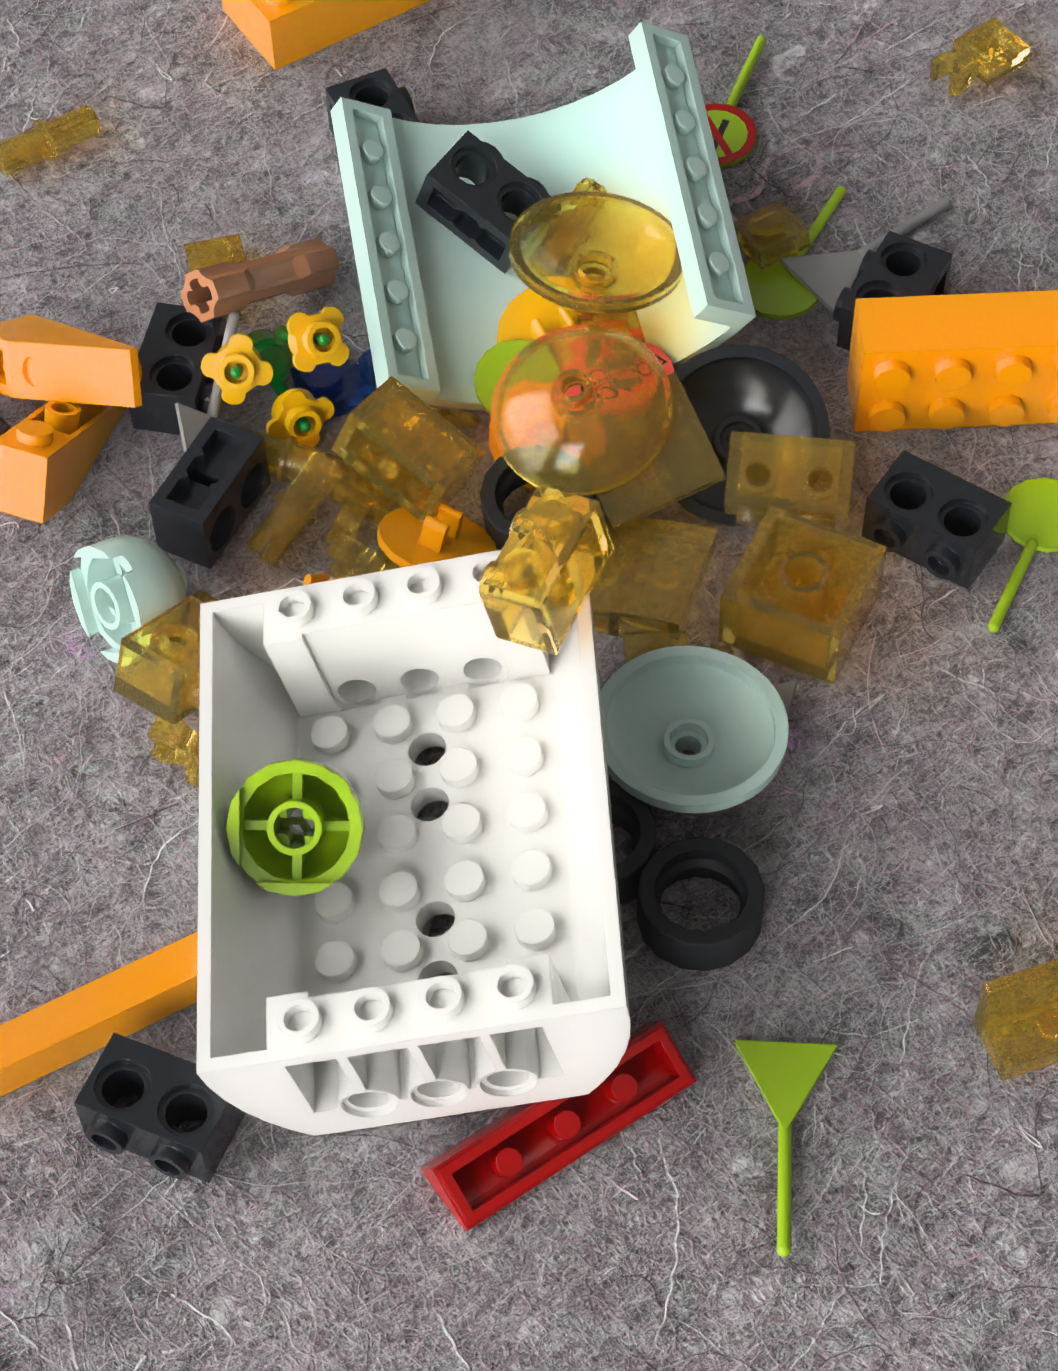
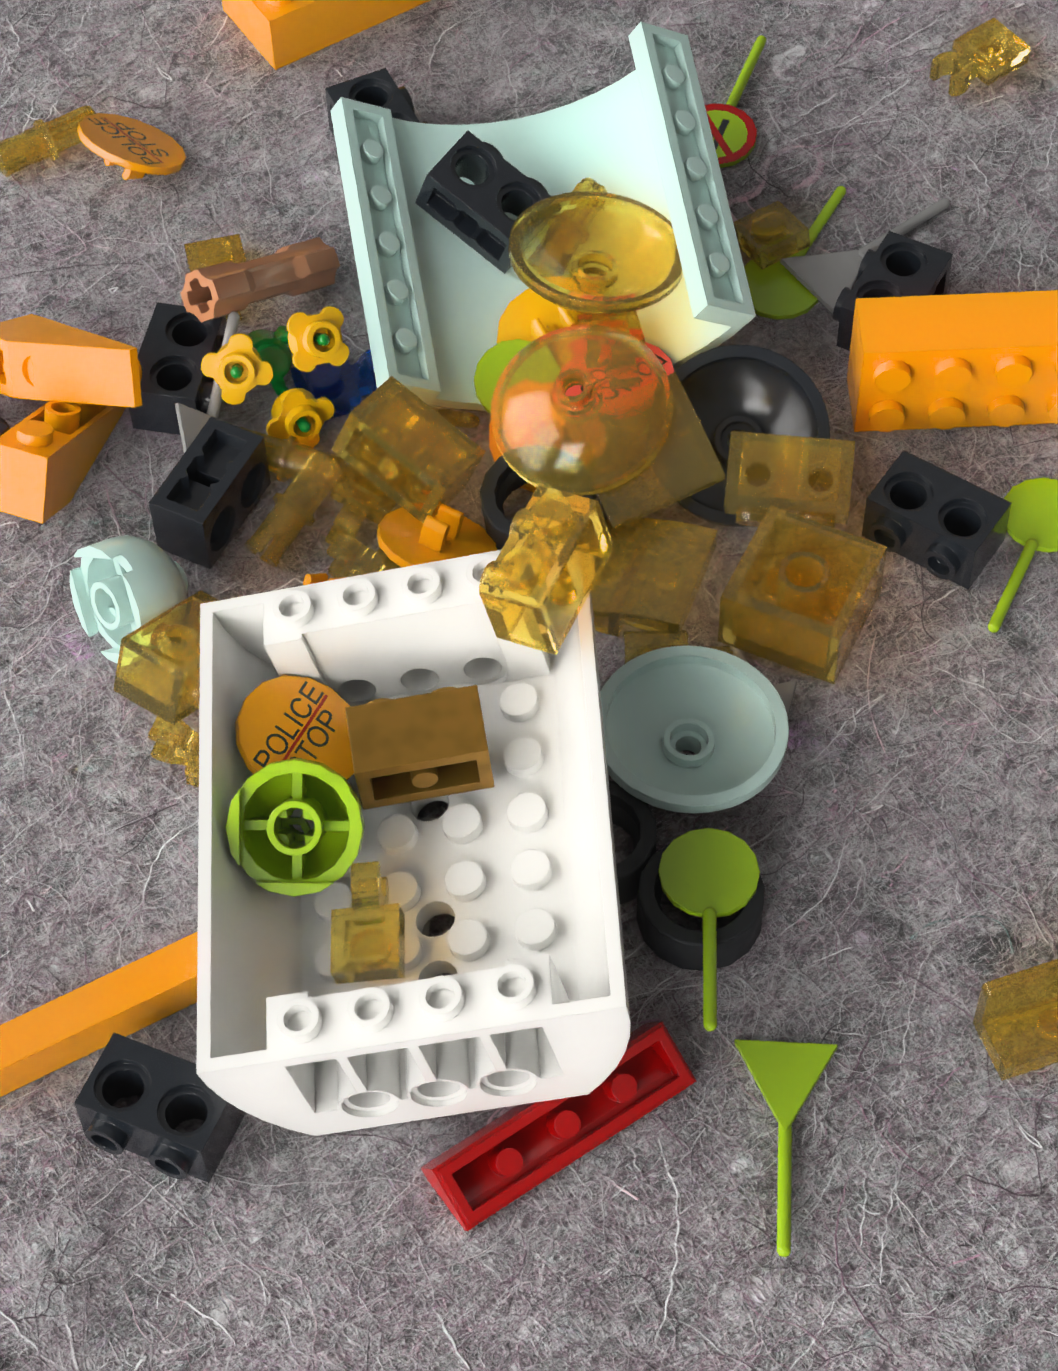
(131, 145): none -> light orange piece
(294, 720): none -> light orange piece
(371, 934): none -> clear yellow plate
(419, 746): none -> pearl gold brick
(709, 877): none -> lime piece

